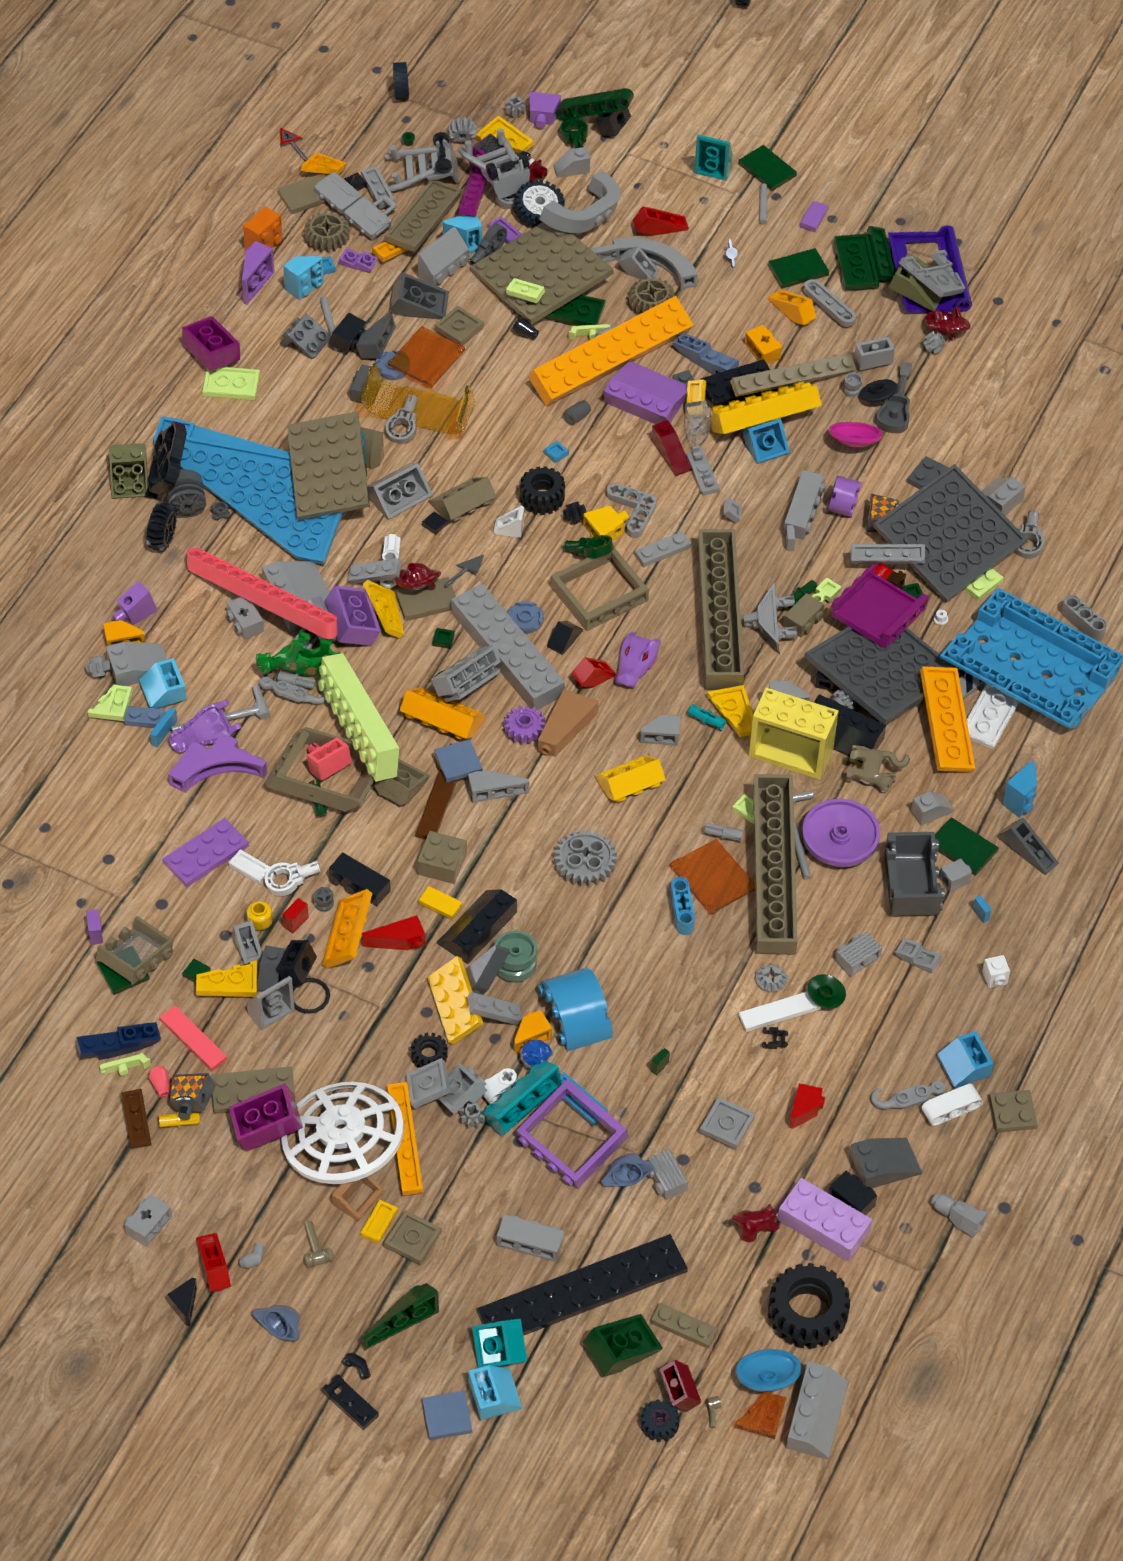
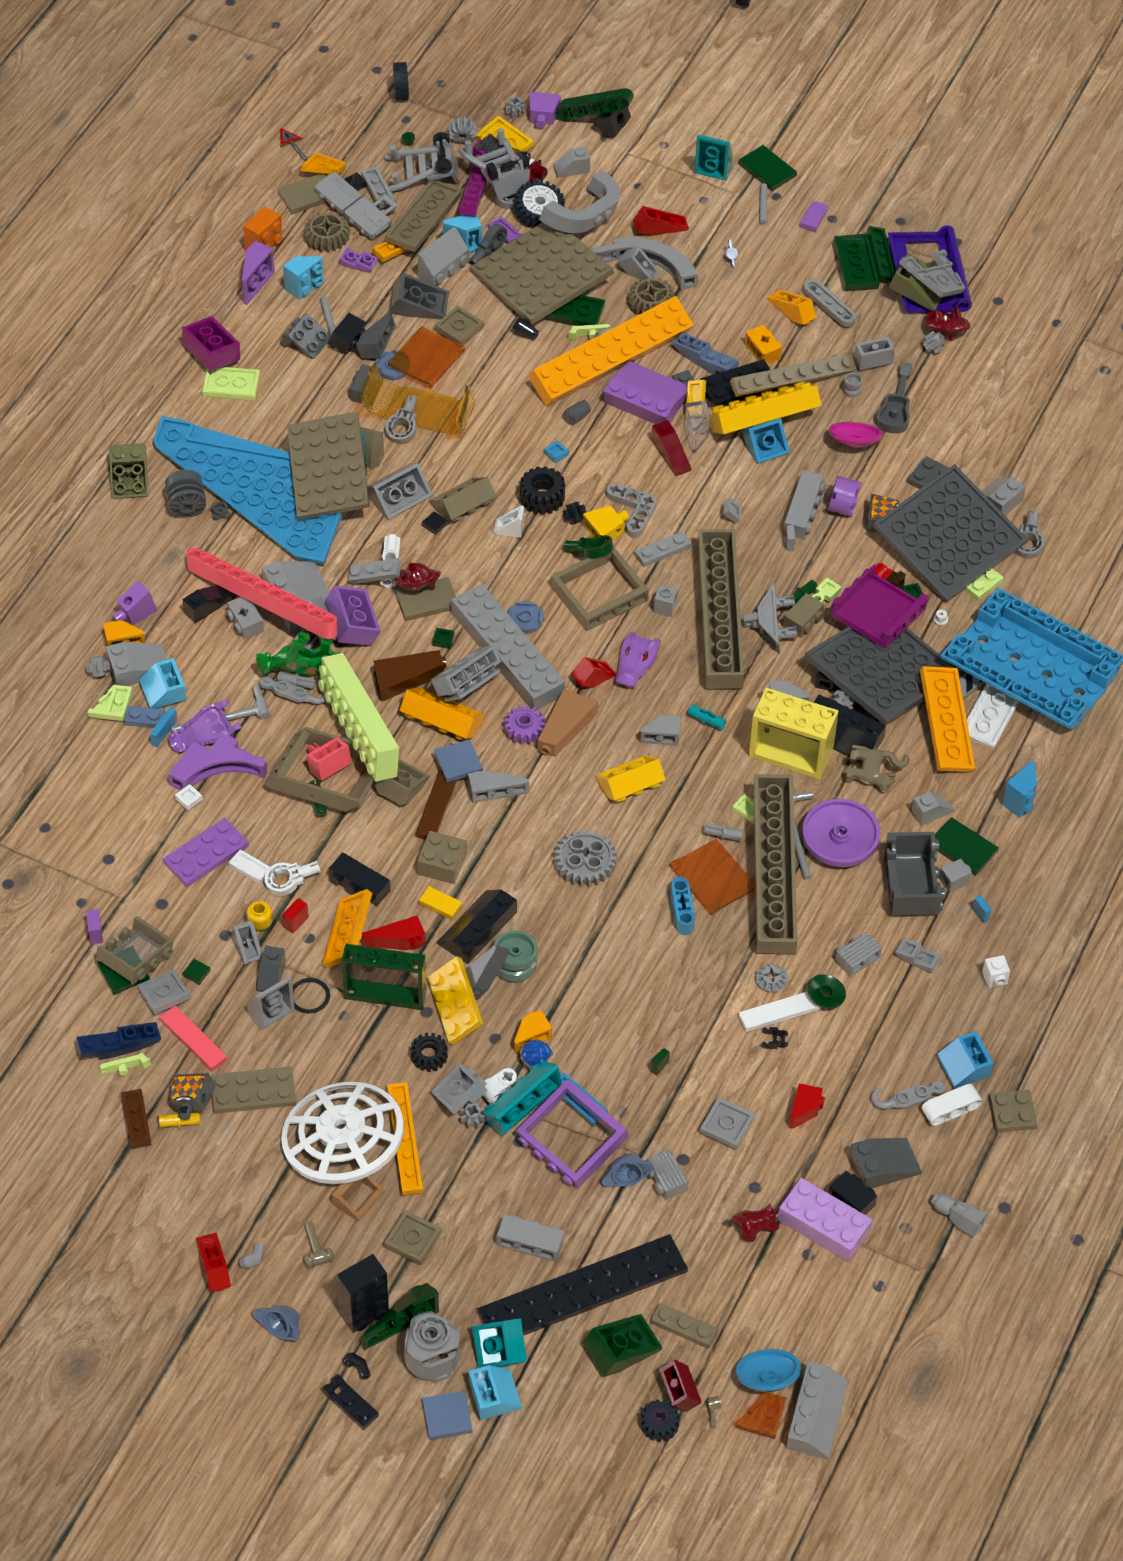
(148, 1220): light grey brick -> none
(160, 1080): coral cone -> none
(161, 526): black gear -> none
(164, 991): none -> light grey tile
(166, 459): black piece -> none
(183, 1300): black slope -> none
(188, 797): none -> white plate
(206, 601): none -> black slope
(235, 982): yellow wing -> none
(265, 1117): magenta brick -> none
(297, 961): black brick -> none
(326, 895): dark grey wheel -> none
(328, 265): dark azure tile -> none
(363, 1293): none -> black brick
(379, 1221): yellow tile -> none
(380, 992): none -> dark green window
(386, 607): yellow wing -> none
(406, 672): none -> reddish brown slope
(420, 1346): none -> light grey piece
(428, 1083): light grey plate -> none
(471, 565): dark grey piece -> none
(494, 1008): light grey plate -> none
(525, 290): yellowish green plate -> none
(563, 636): black slope -> none
(576, 136): dark green pin -> none
(579, 1008): dark azure cylinder -> none
(665, 601): none -> light grey brick
(702, 471): light grey plate -> none
(734, 707): yellow wing -> none
(798, 268): dark green tile -> none
(804, 1329): black tyre -> none
(878, 390): black wheel -> none
(888, 553): light grey tile -> none
(1029, 846): dark grey slope -> none
(1084, 617): light grey beam -> none

